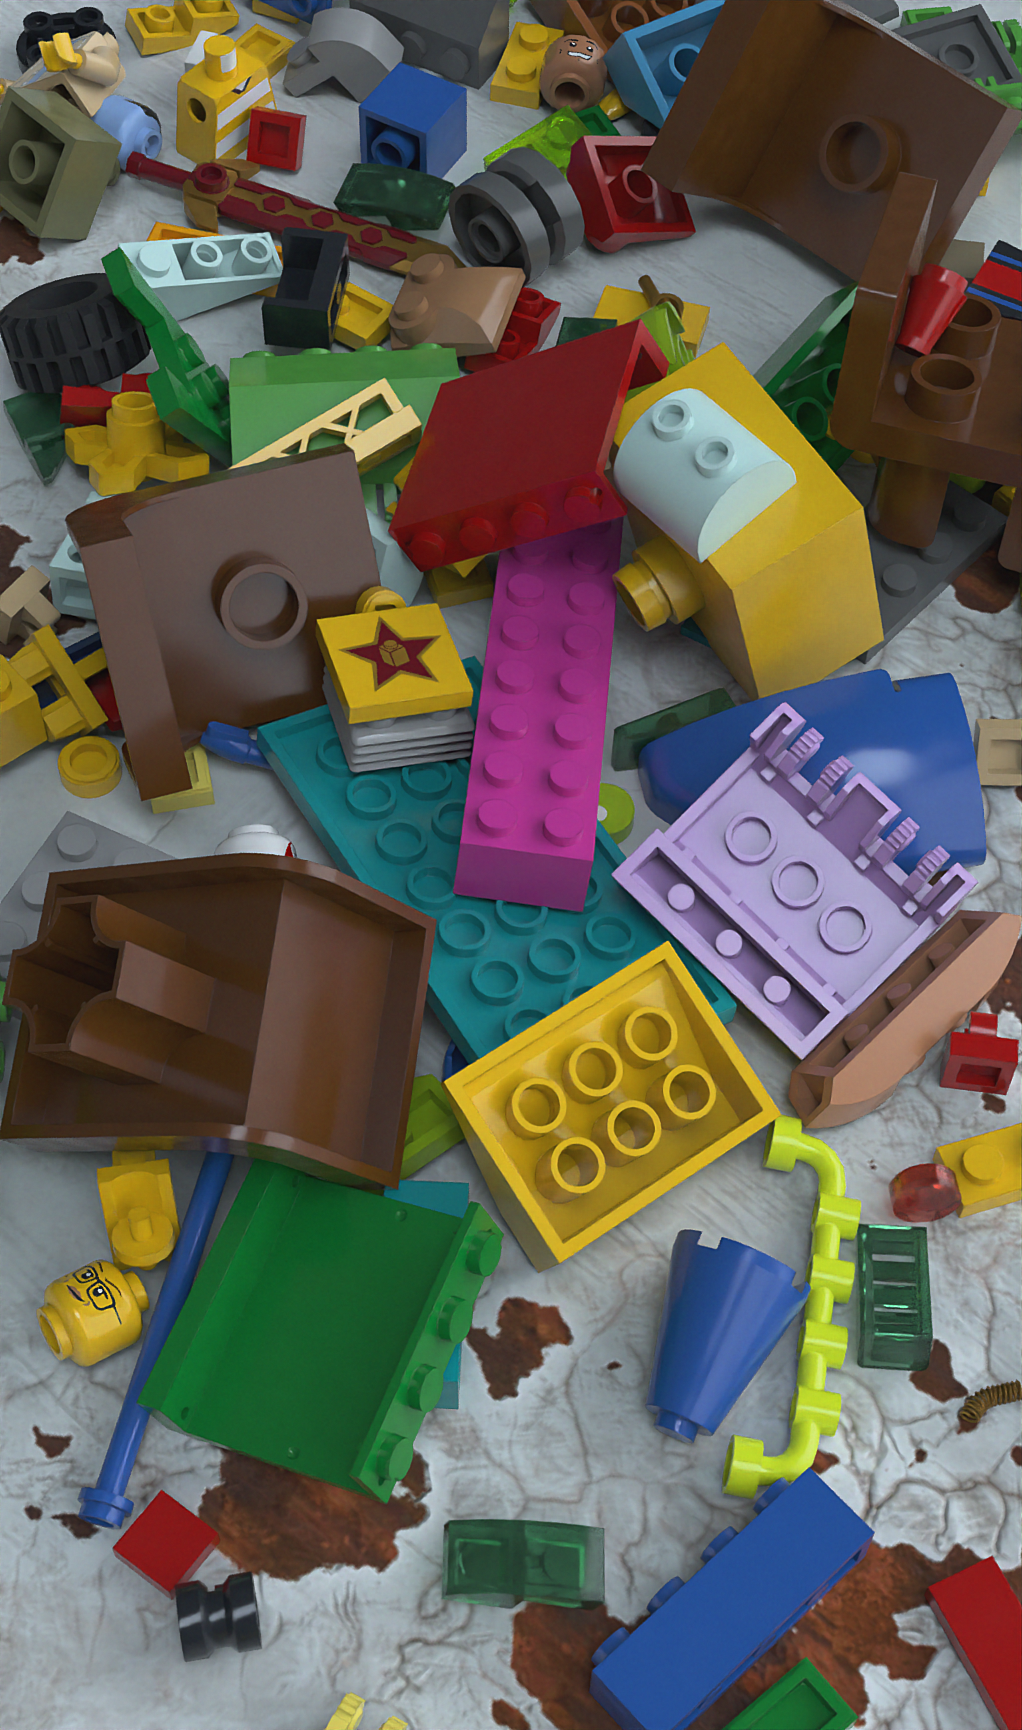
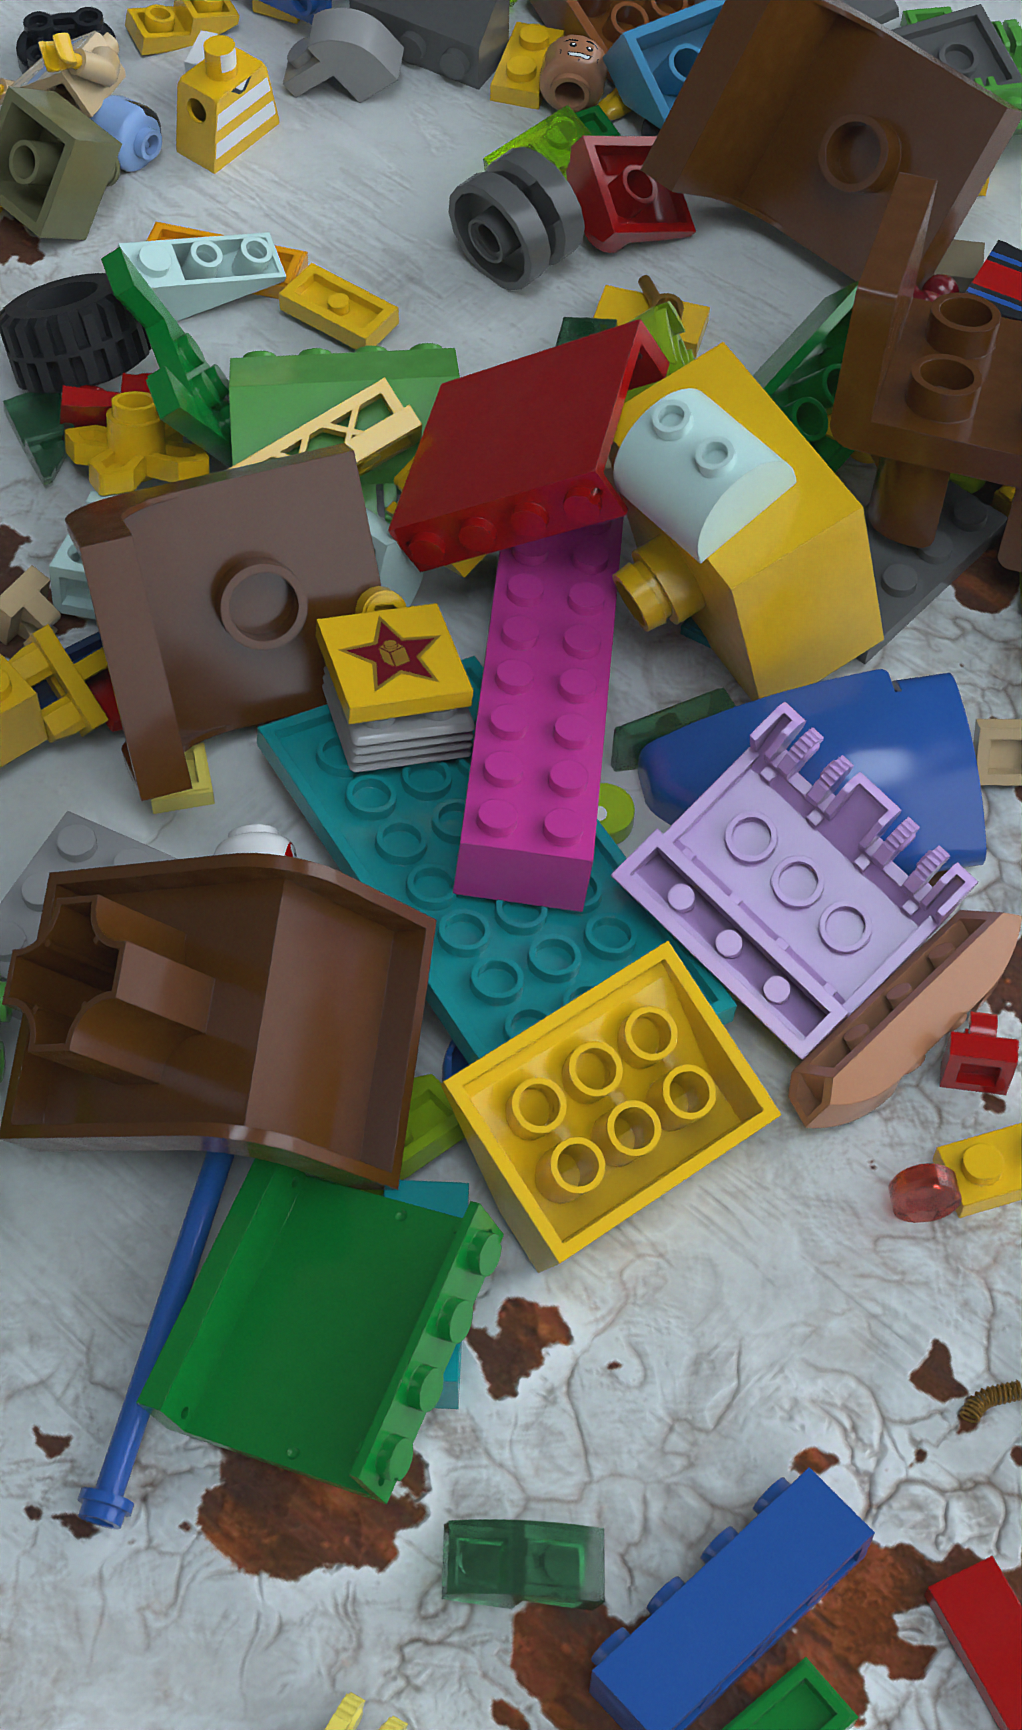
(90, 767): yellow tile -> none
(92, 1313): yellow head -> none
(139, 1209): yellow hips -> none
(166, 1544): red tile -> none
(218, 1616): black wheel -> none
(224, 190): dark red sword -> none
(233, 744): blue piece -> none
(266, 47): yellow tile -> none
(276, 138): red tile -> none
(308, 291): black panel -> none
(403, 195): clear green slope -> none
(414, 122): blue head -> none
(452, 589): yellow tile -> none
(454, 305): medium nougat slope -> none
(525, 331): red slope -> none
(716, 1331): blue cone -> none
(819, 1341): neon yellow bar -> none
(884, 1337): clear green slope -> none
(930, 308): red cone -> none

